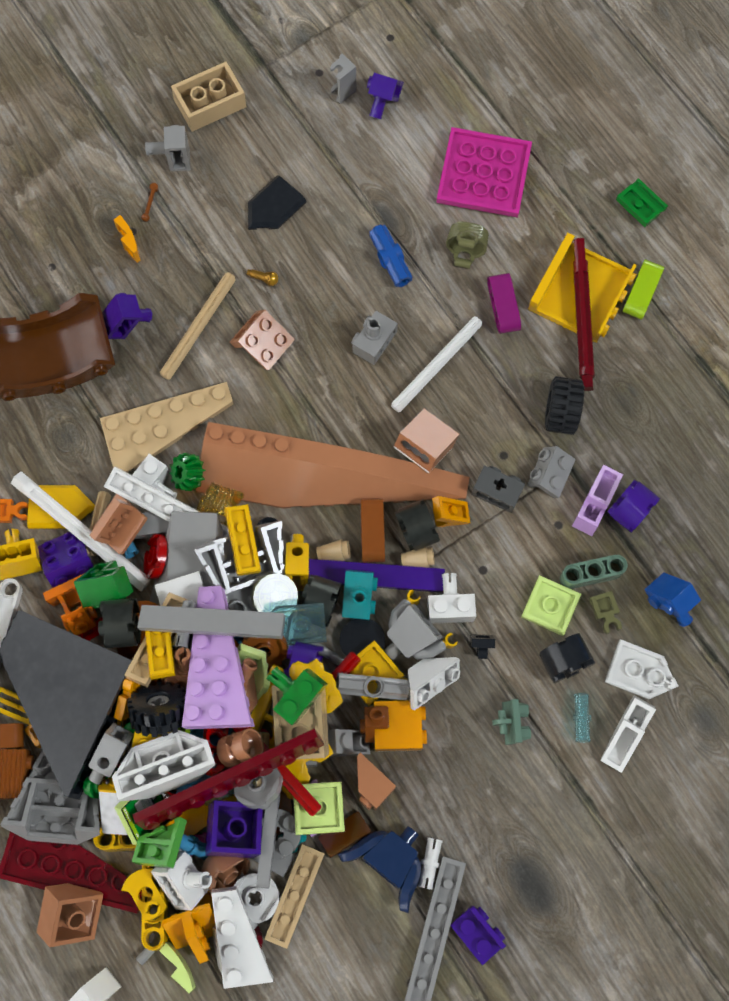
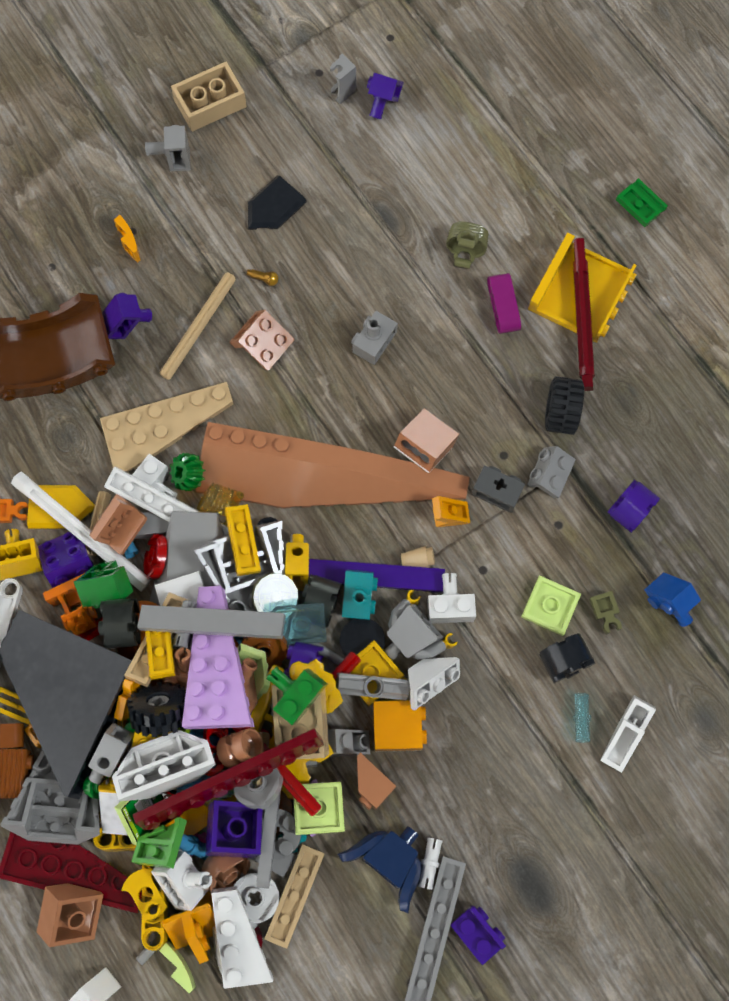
(154, 188): dark orange hinge -> none
(334, 551): tan cone -> none
(354, 830): reddish brown slope -> none
(372, 530): dark orange beam -> none
(374, 718): dark orange bracket -> none
(390, 255): blue piece -> none
(419, 525): pearl dark grey brick -> none
(436, 364): white axle -> none
(482, 643): black tile -> none
(484, 172): dark pink plate -> none
(510, 722): sand green hips -> none
(597, 500): lavender slope -> none
(603, 567): sand green beam -> none
(639, 671): white tile -> none
(643, 289): lime beam -> none

